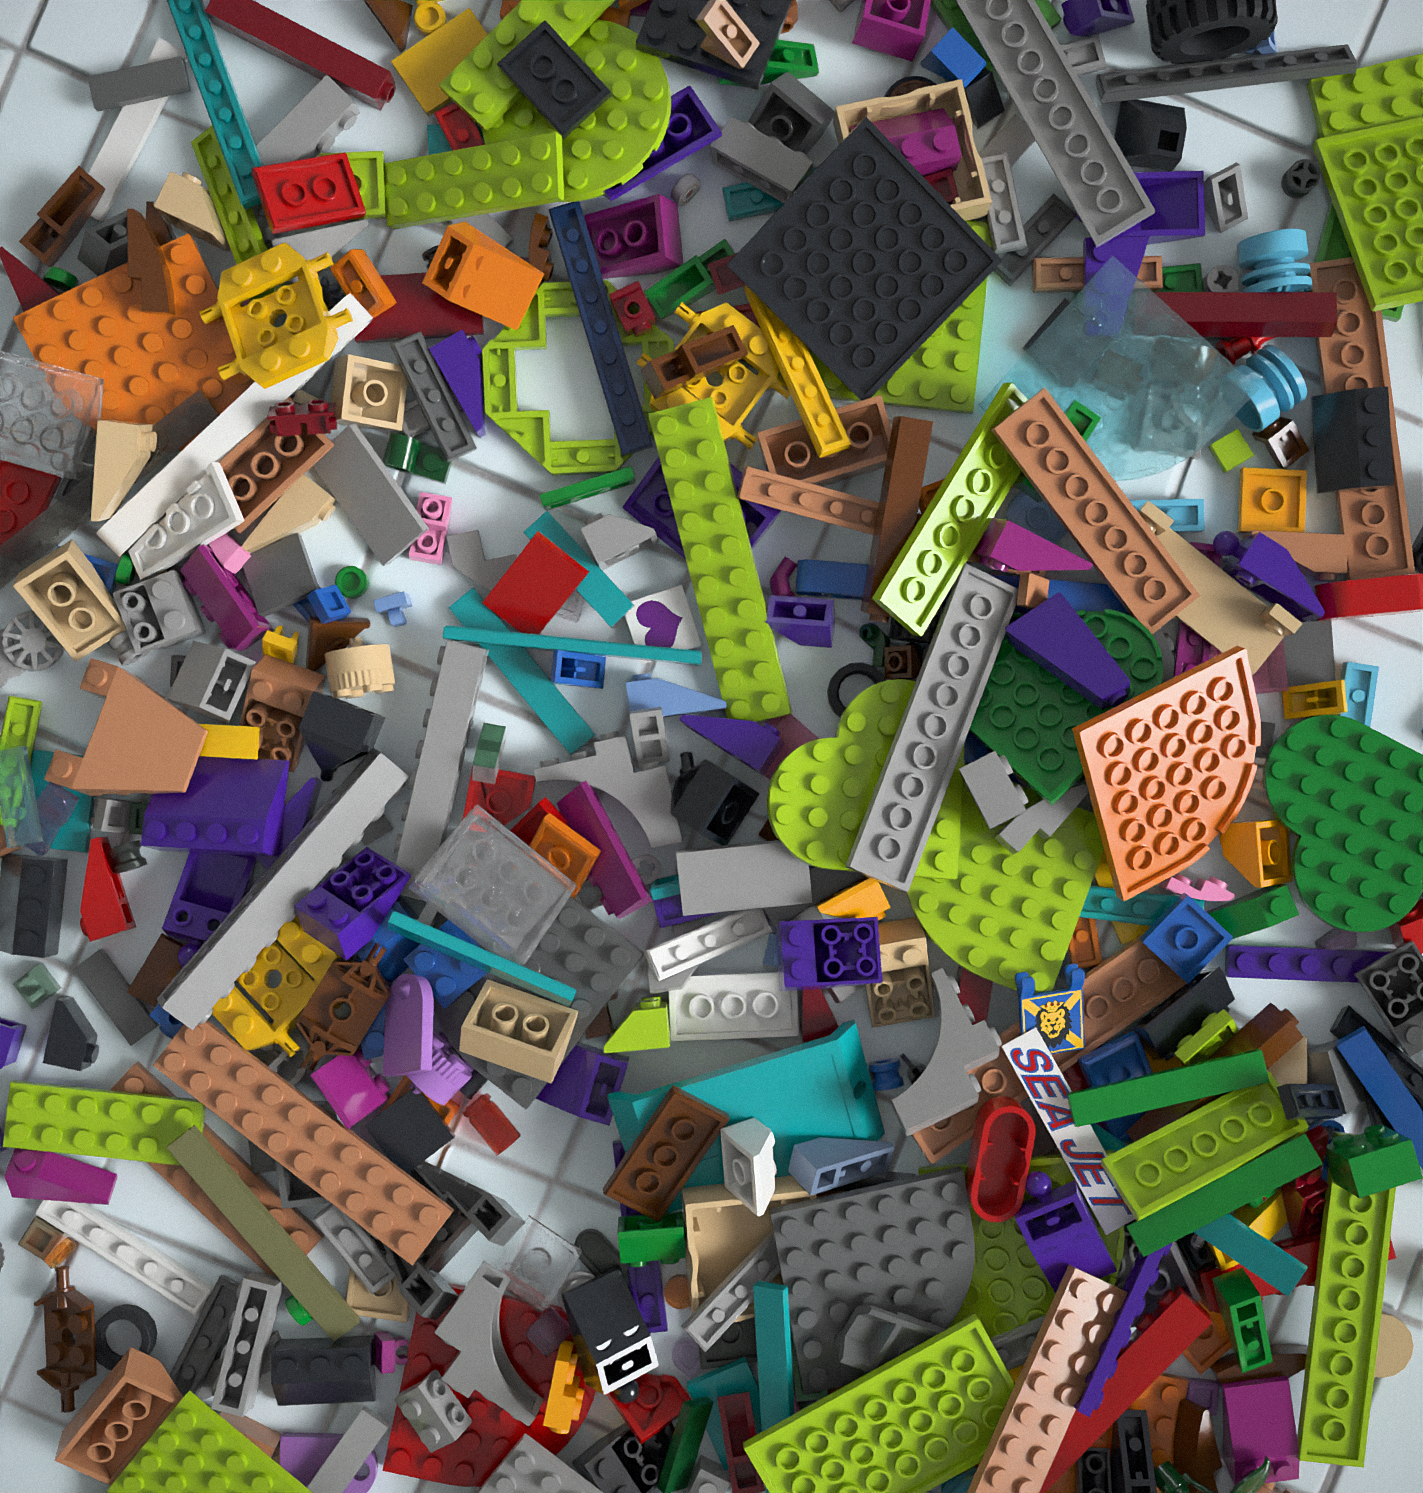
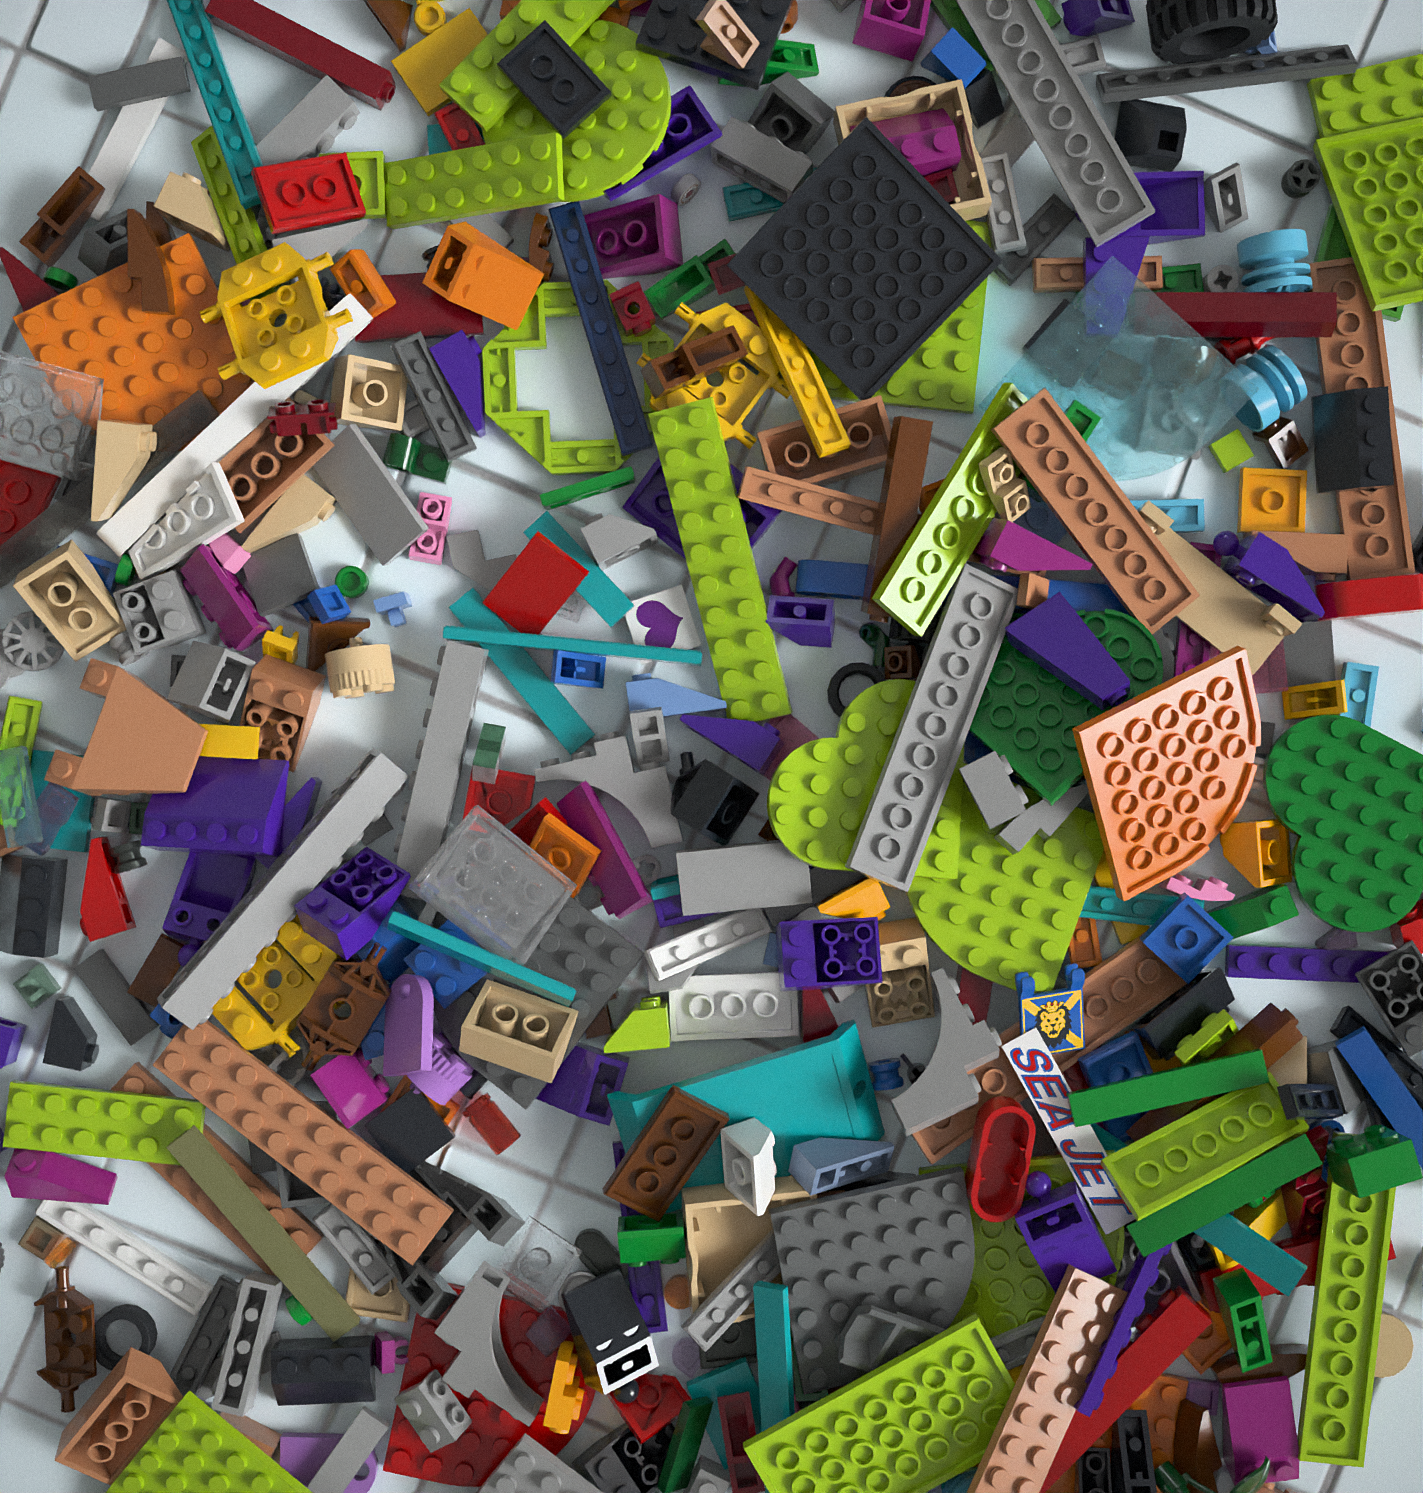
(338, 732): black piece -> none
(1004, 489): none -> tan slope

